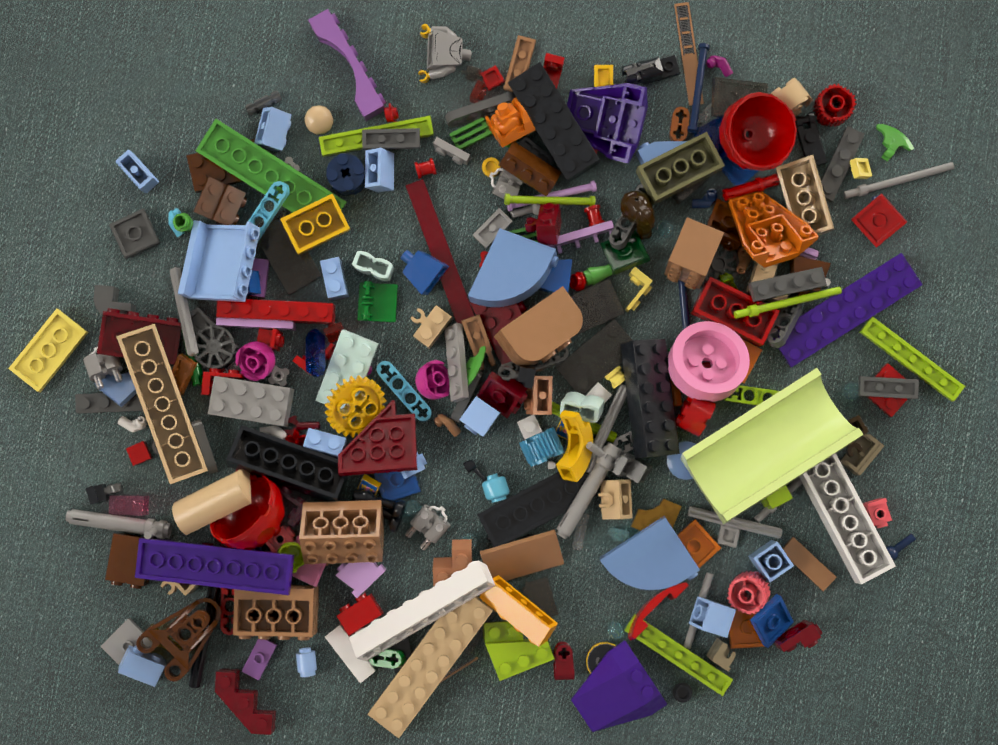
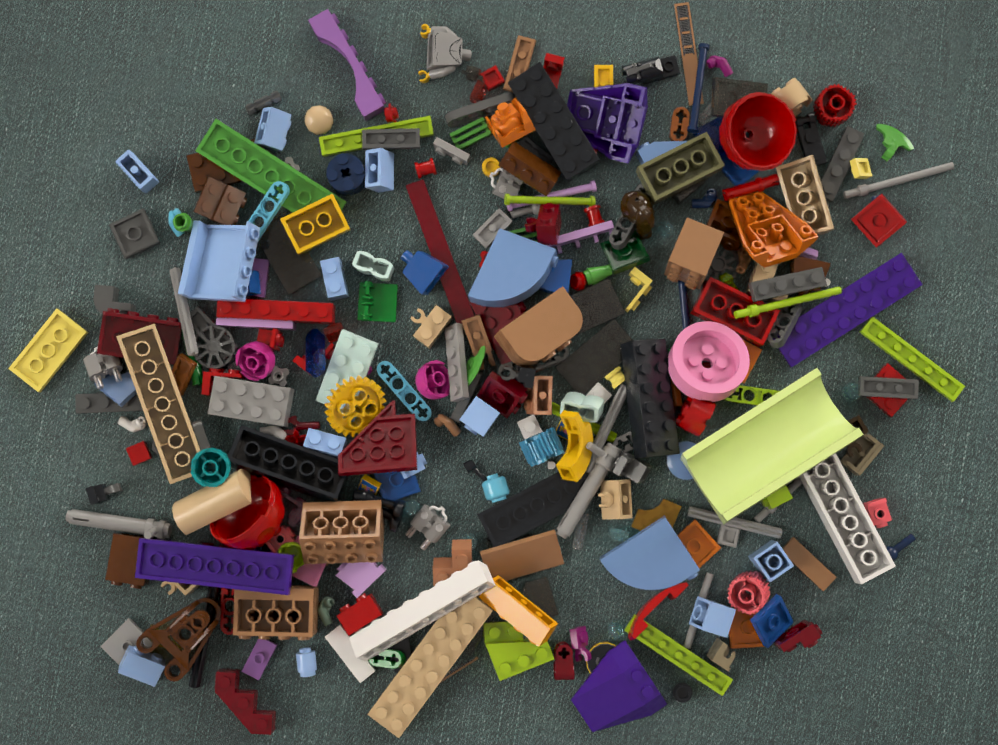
(128, 505): clear pink bracket -> none
(210, 467): none -> teal cylinder
(324, 608): none -> sand green arm
(579, 640): none -> magenta plate

